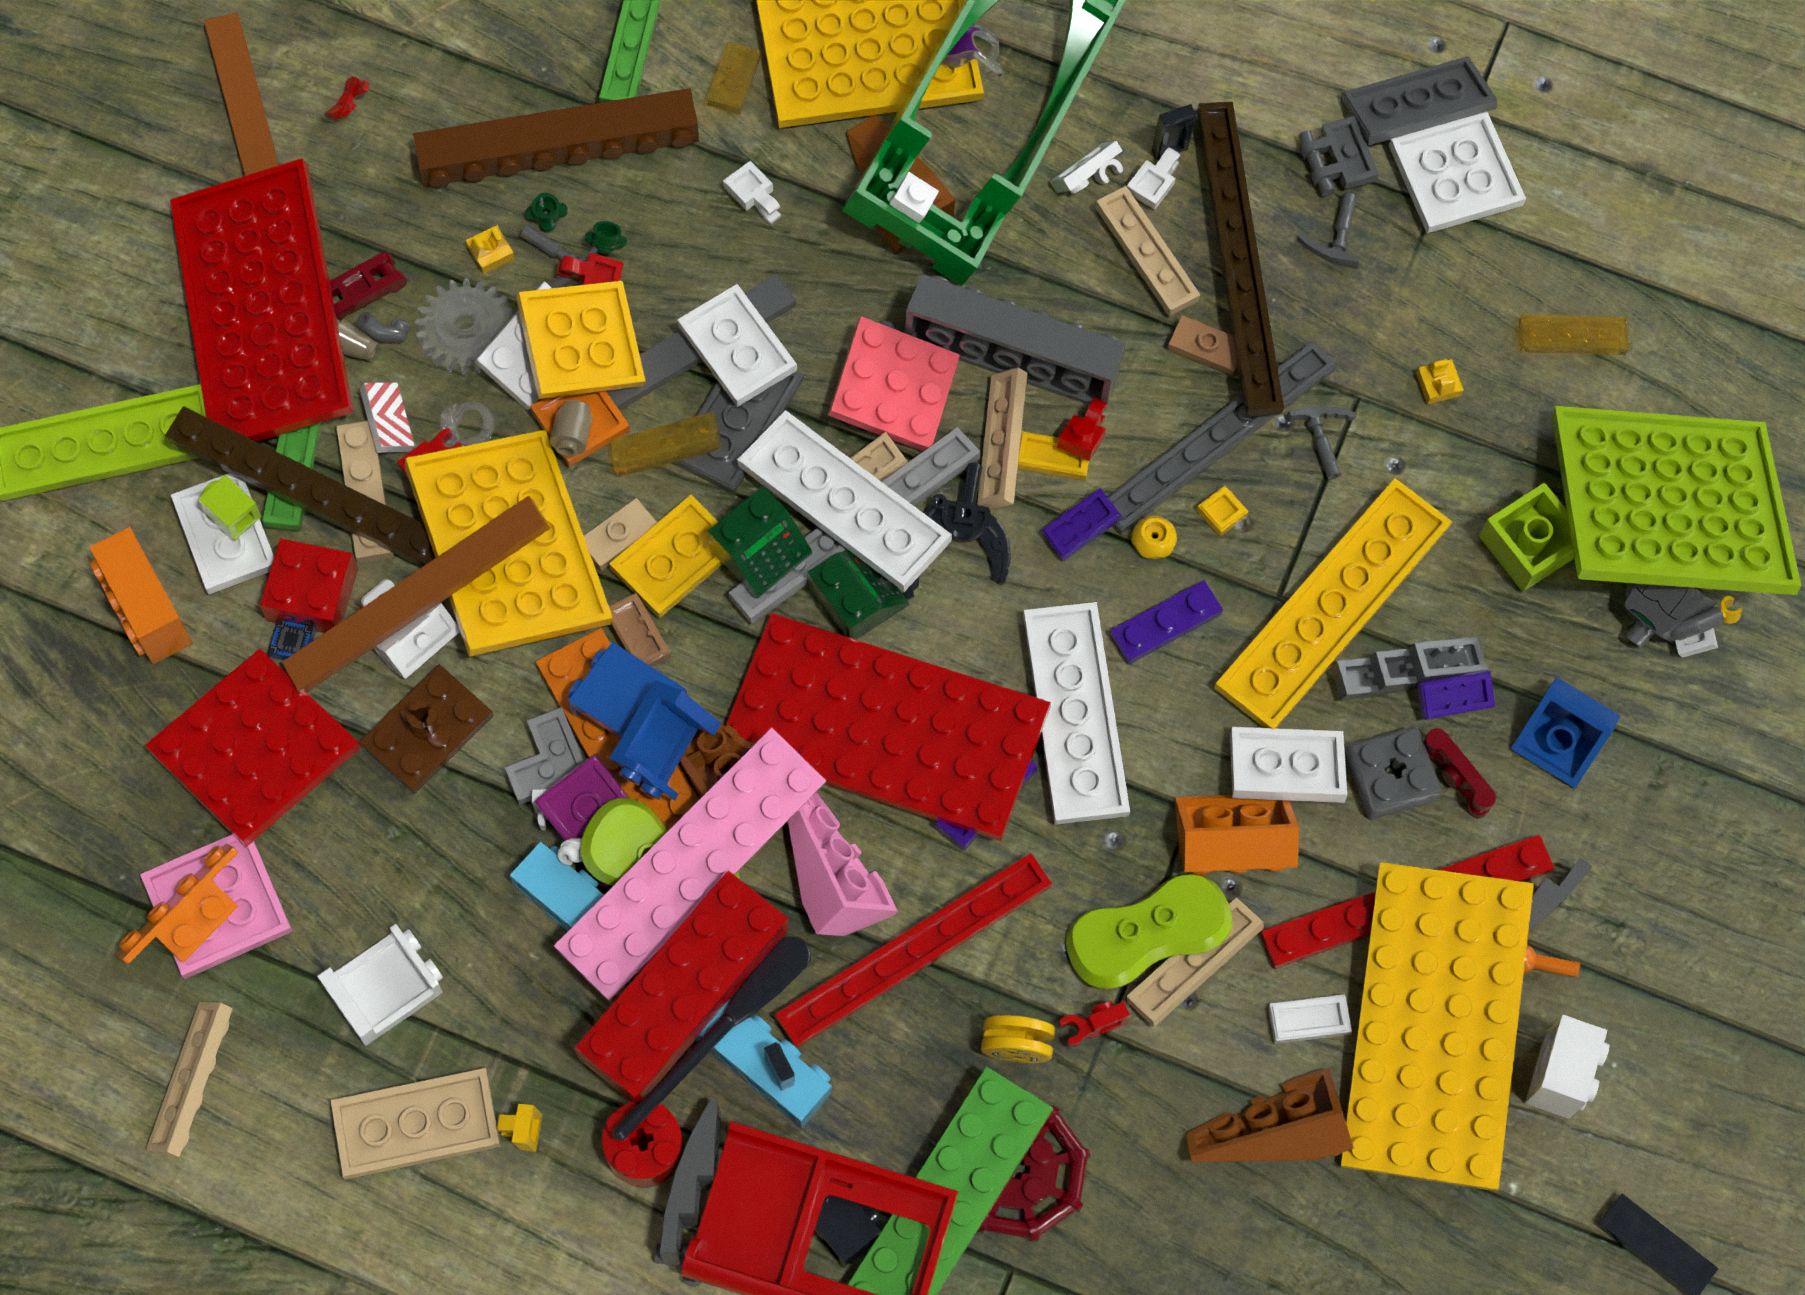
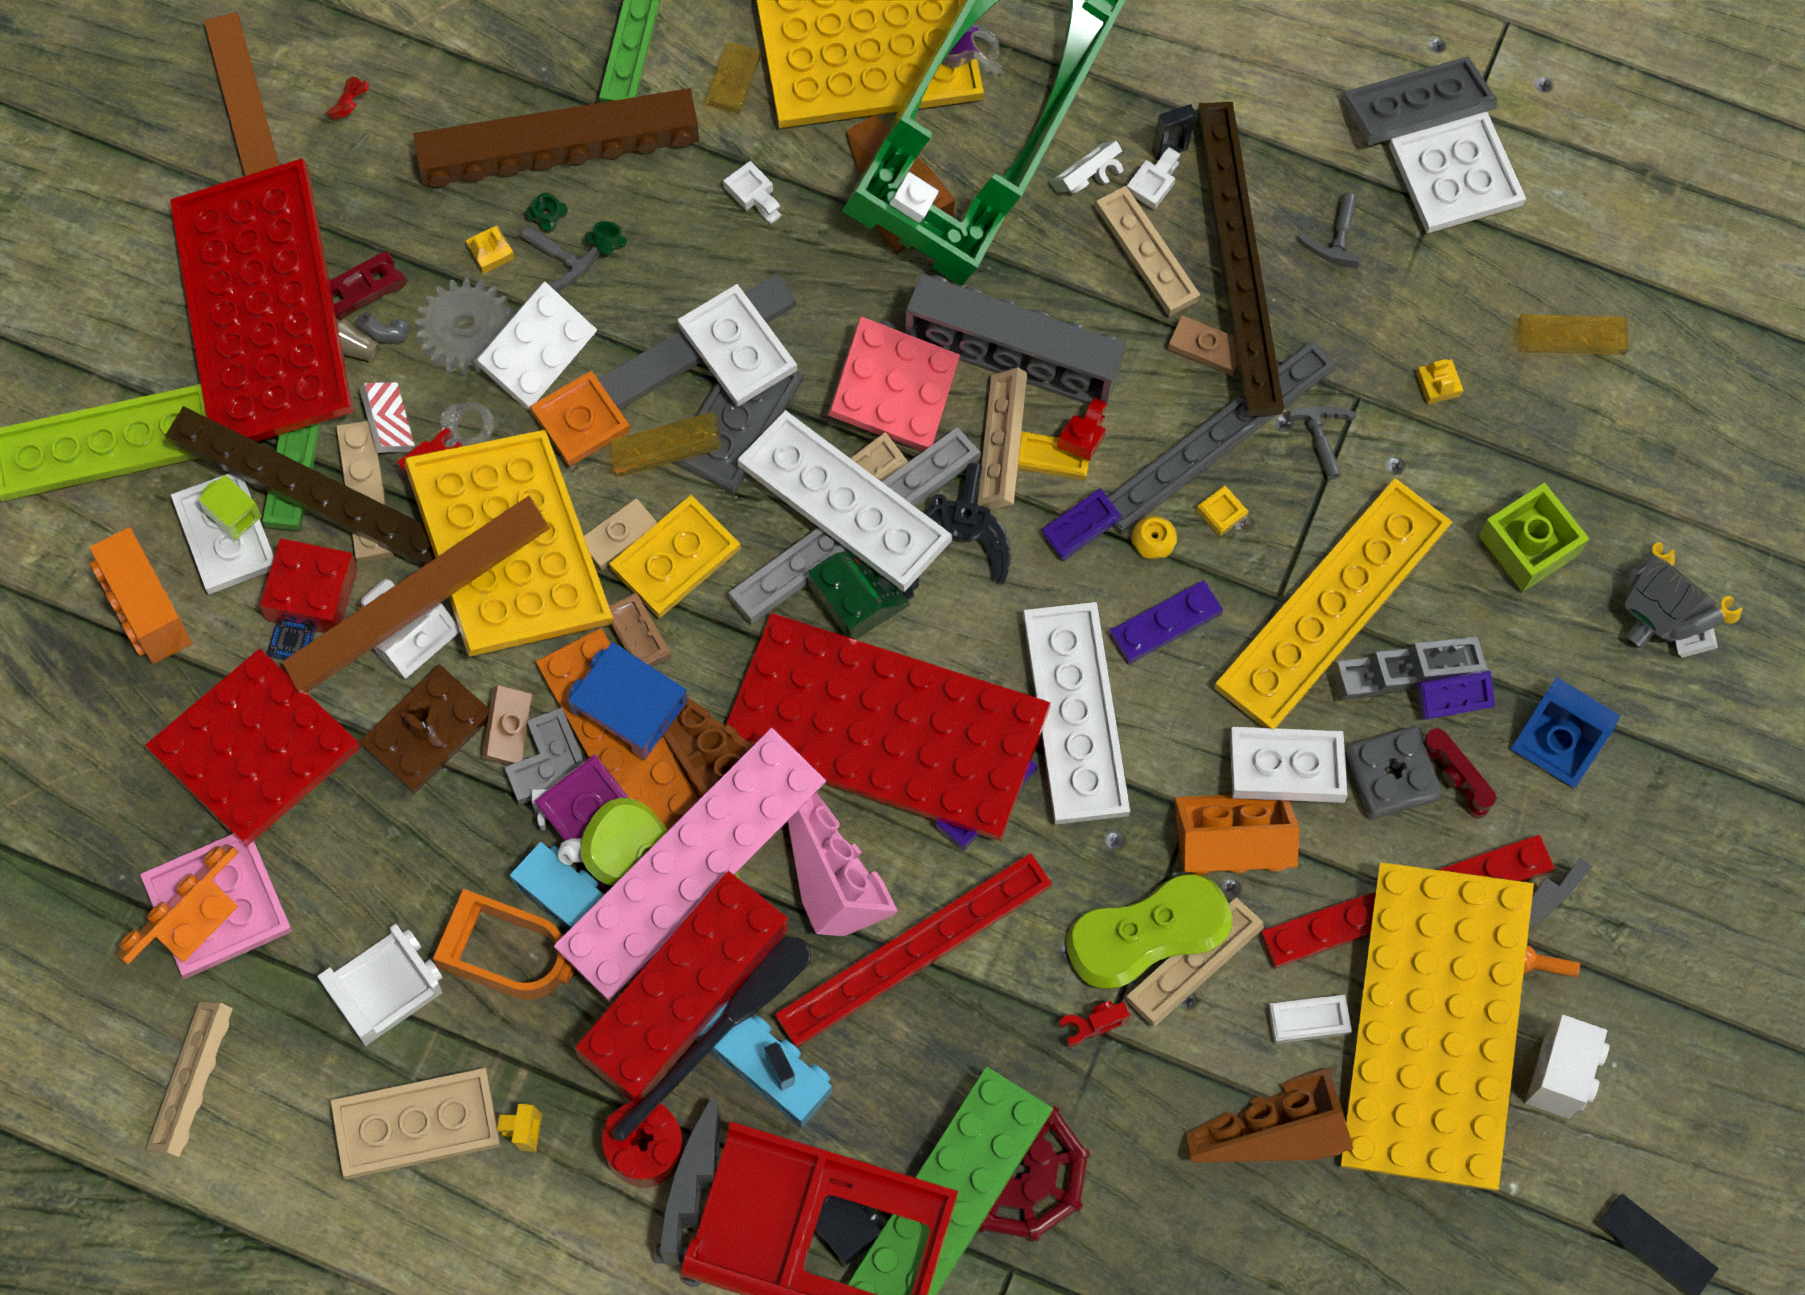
(459, 931): none -> orange window
(506, 725): none -> medium nougat plate
(571, 428): dark tan brick -> none
(580, 339): yellow plate -> none
(592, 271): red plate -> none
(660, 738): blue panel -> none
(758, 542): dark green slope -> none
(1017, 1039): yellow head -> none
(1348, 152): dark grey plate -> none
(1674, 501): lime plate -> none

